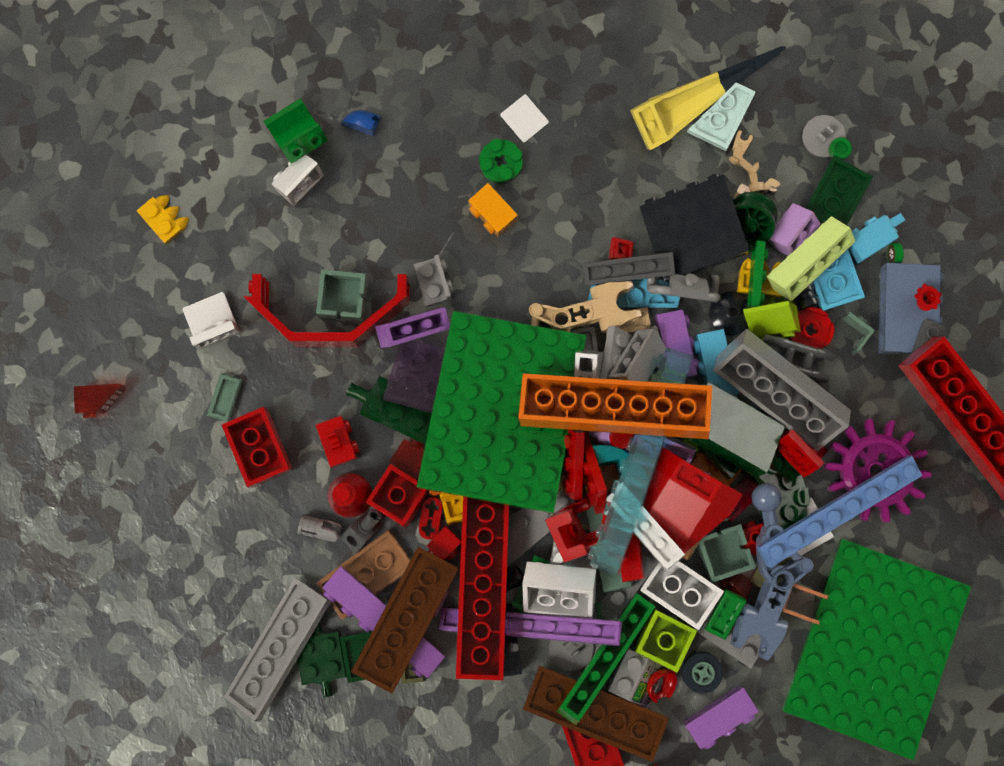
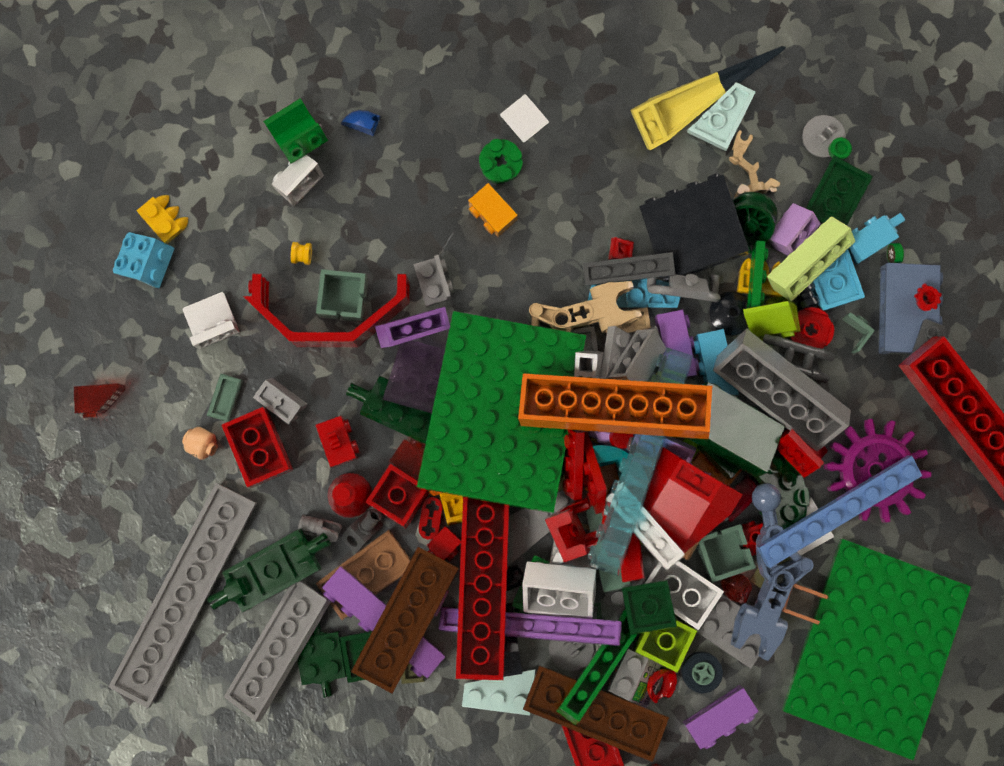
(143, 259): none -> medium azure bracket
(182, 595): none -> light grey plate
(200, 443): none -> light nougat head
(270, 571): none -> dark green plate
(280, 400): none -> light grey hinge
(301, 253): none -> yellow wheel
(499, 695): none -> light aqua wing
(649, 607): none -> dark green plate
(725, 614): green plate -> none

